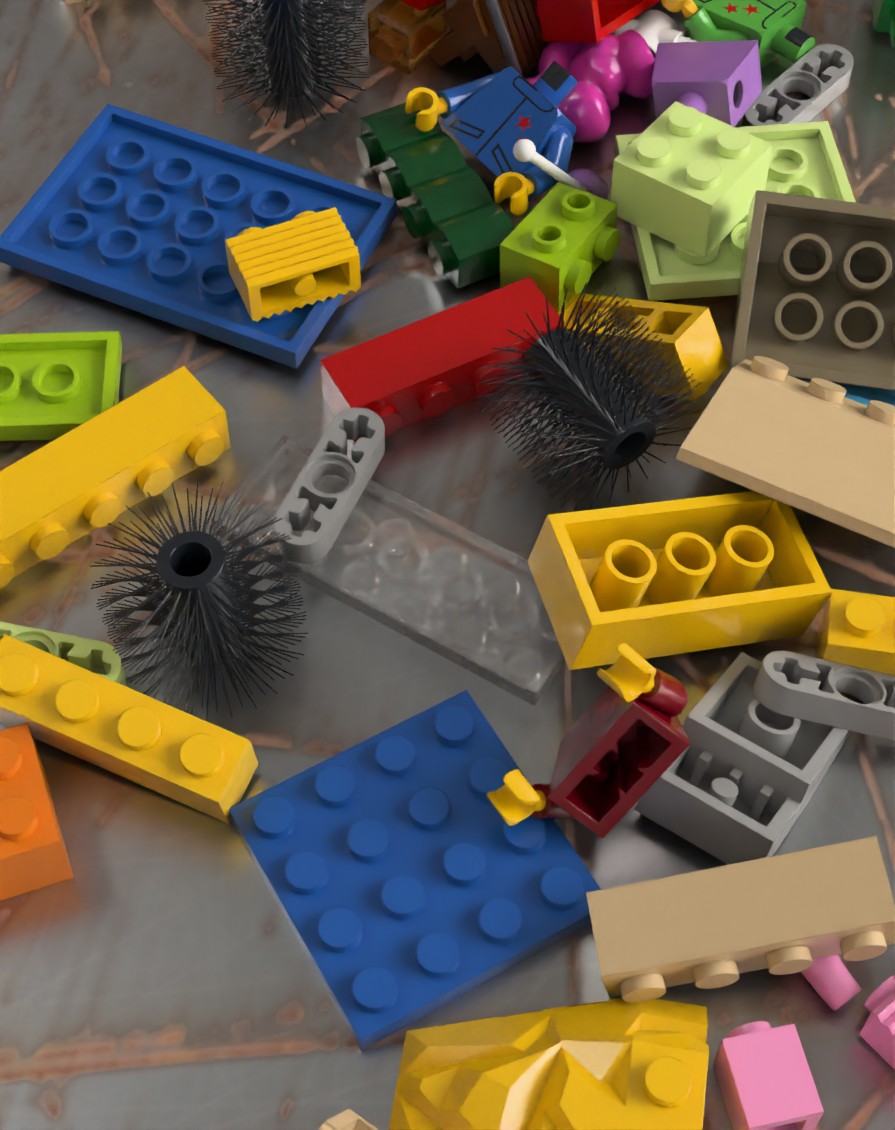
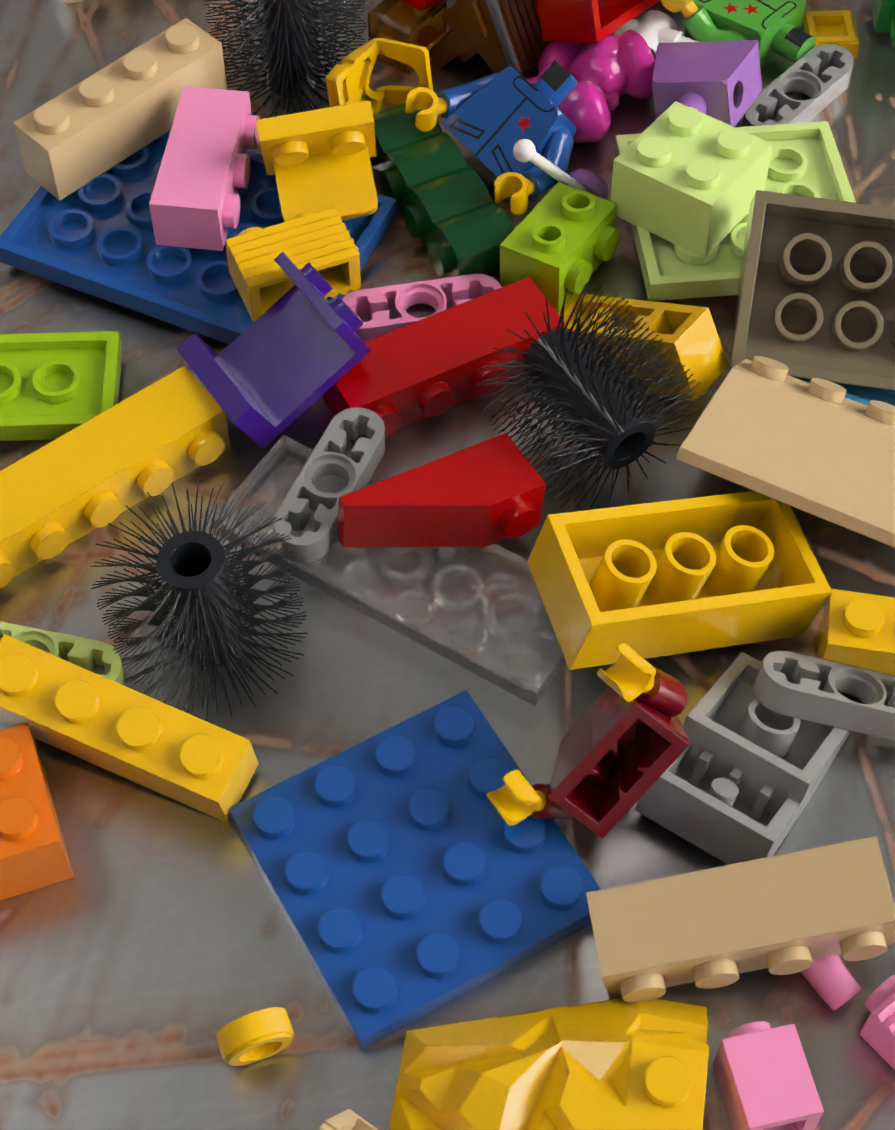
(117, 108): none -> tan brick
(204, 168): none -> bright pink brick
(255, 1036): none -> yellow tile
(282, 357): none -> dark purple panel
(322, 159): none -> yellow piece
(351, 78): none -> yellow piece
(379, 301): none -> bright pink beam
(449, 502): none -> red slope
(832, 27): none -> yellow tile

